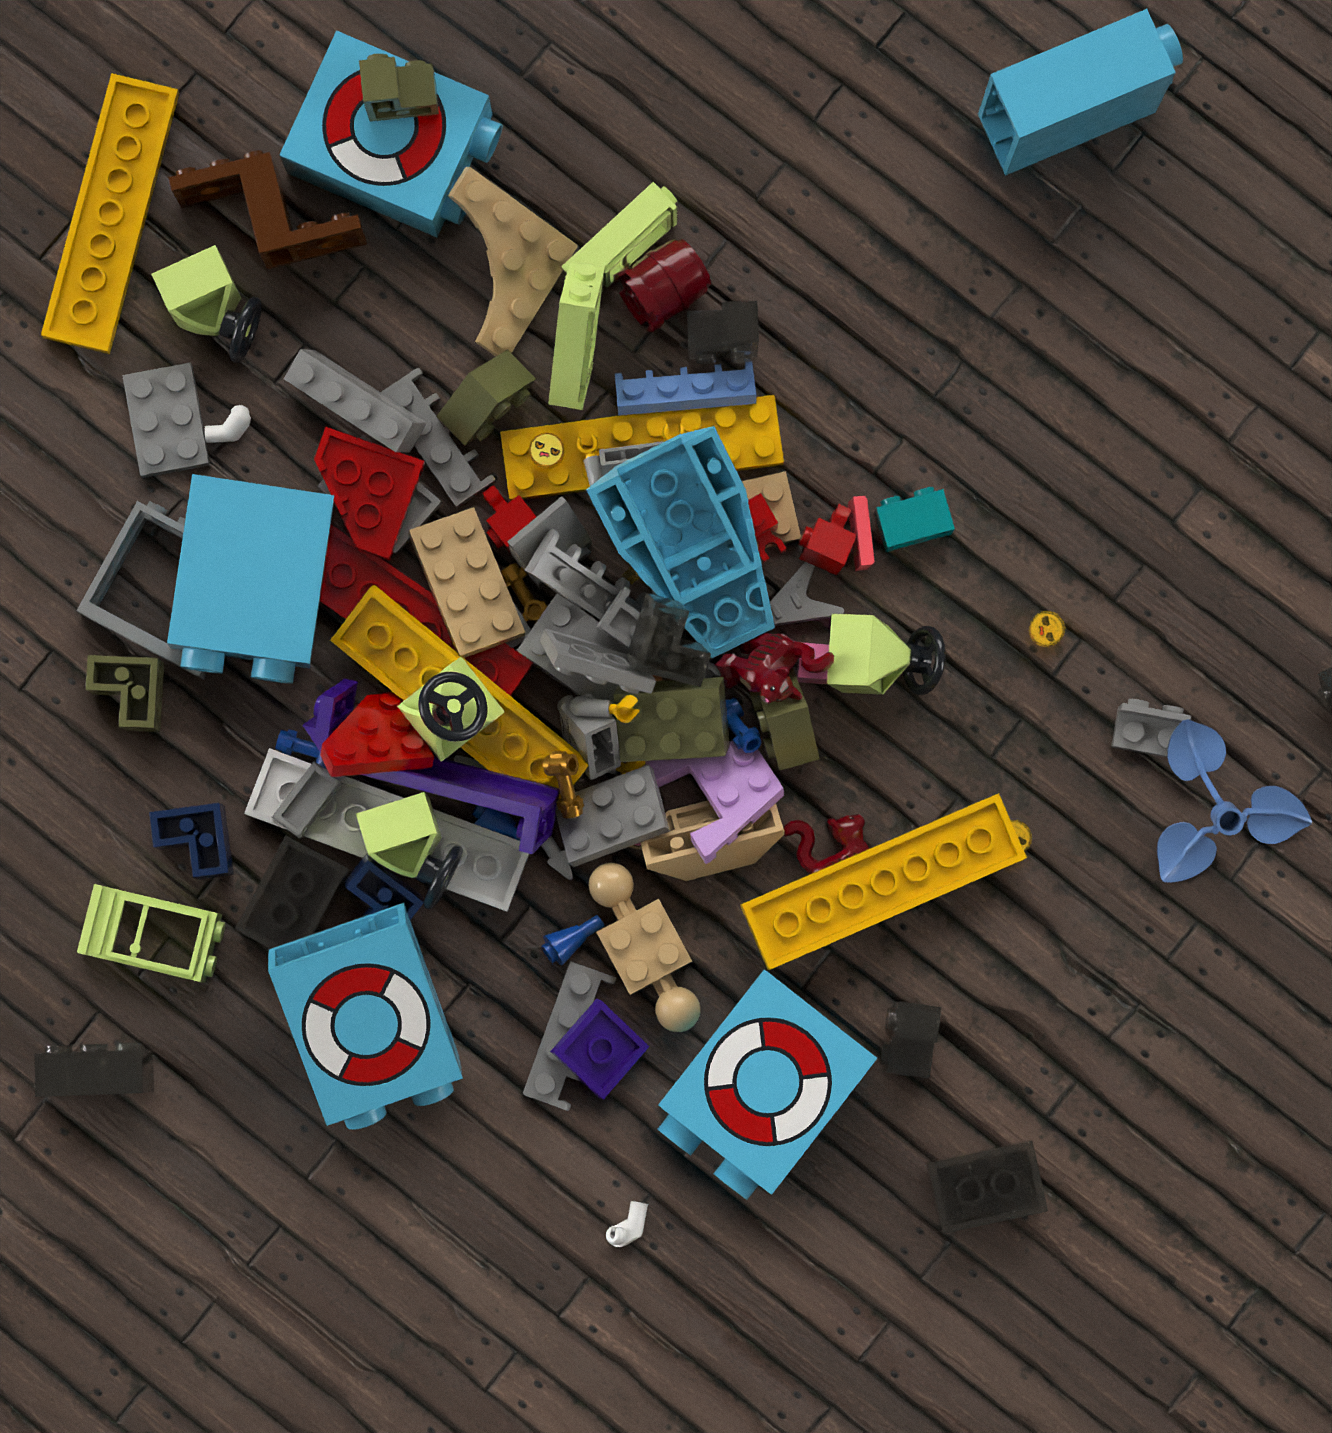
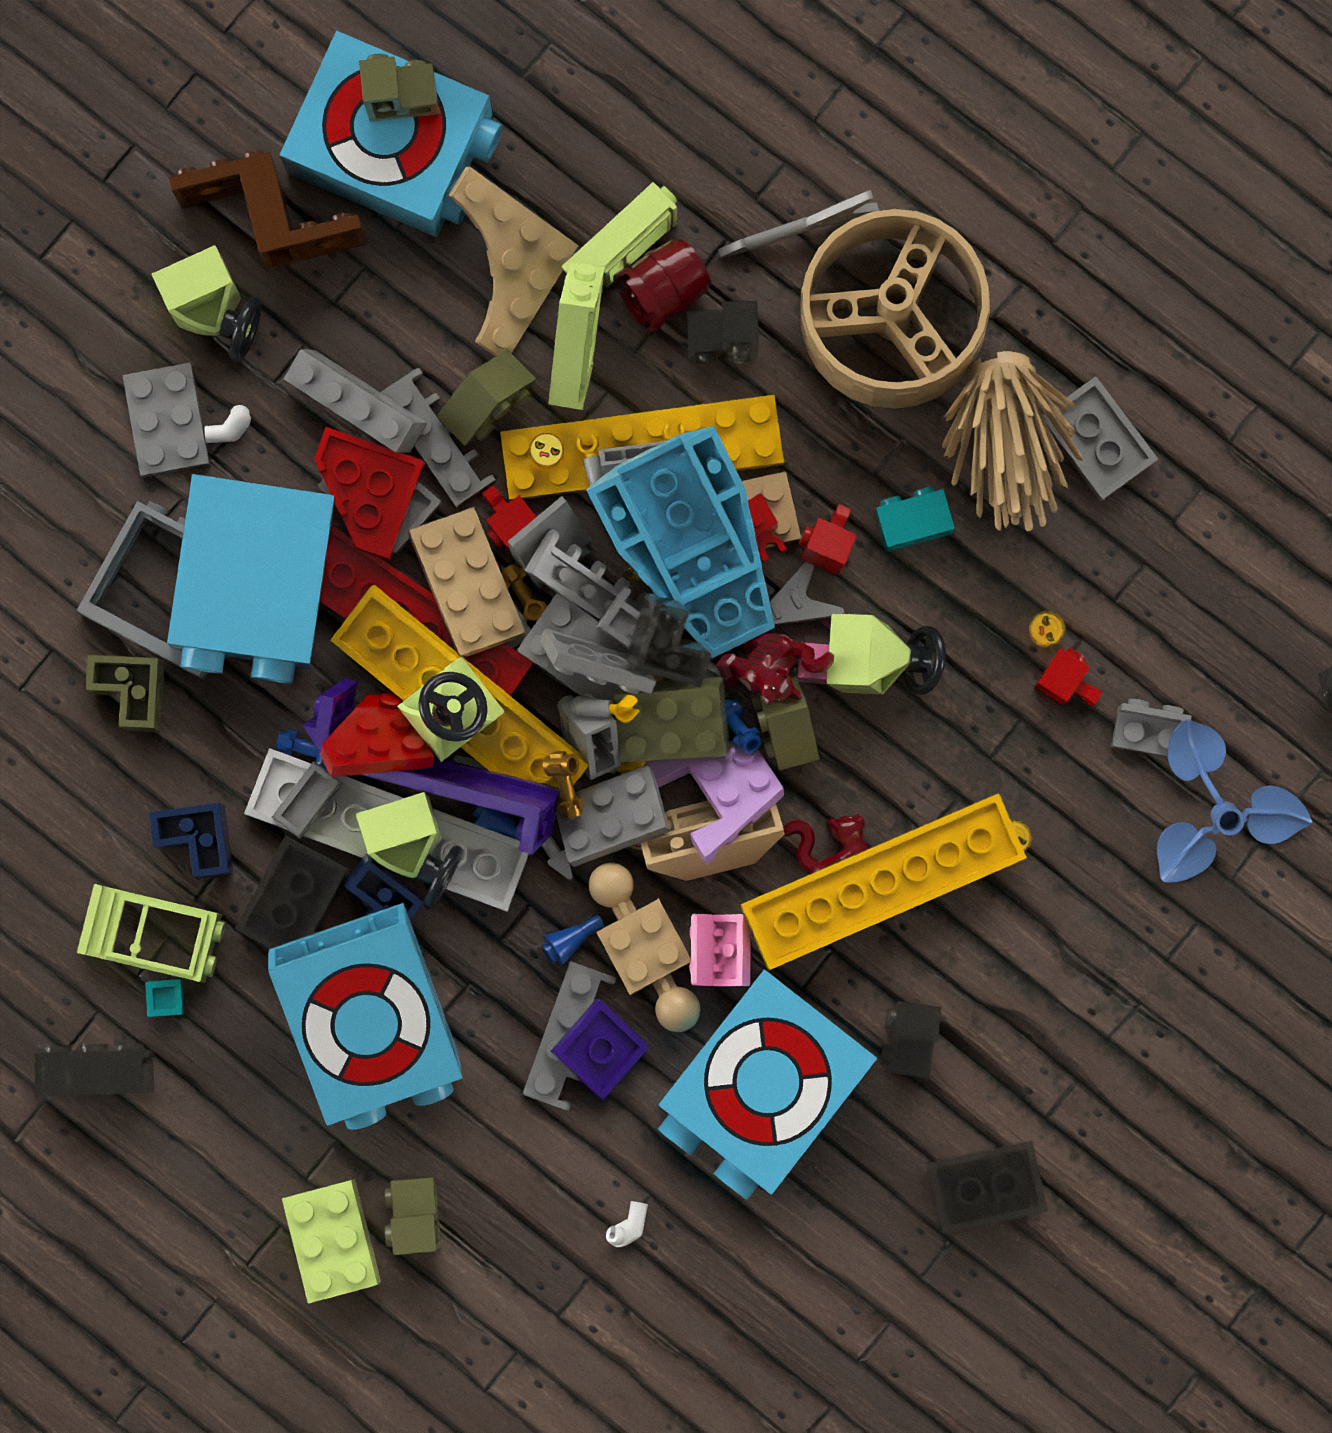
(110, 213): yellow plate -> none
(164, 998): none -> teal plate
(331, 1241): none -> yellowish green brick
(415, 1216): none -> olive brick
(685, 390): medium blue hinge -> none
(720, 950): none -> bright pink bracket
(840, 212): none -> light grey piece
(860, 525): coral tile -> none
(896, 306): none -> tan wheel
(1001, 406): none -> tan plant
(1065, 678): none -> red brick
(1078, 90): medium azure brick -> none
(1105, 438): none -> light grey plate

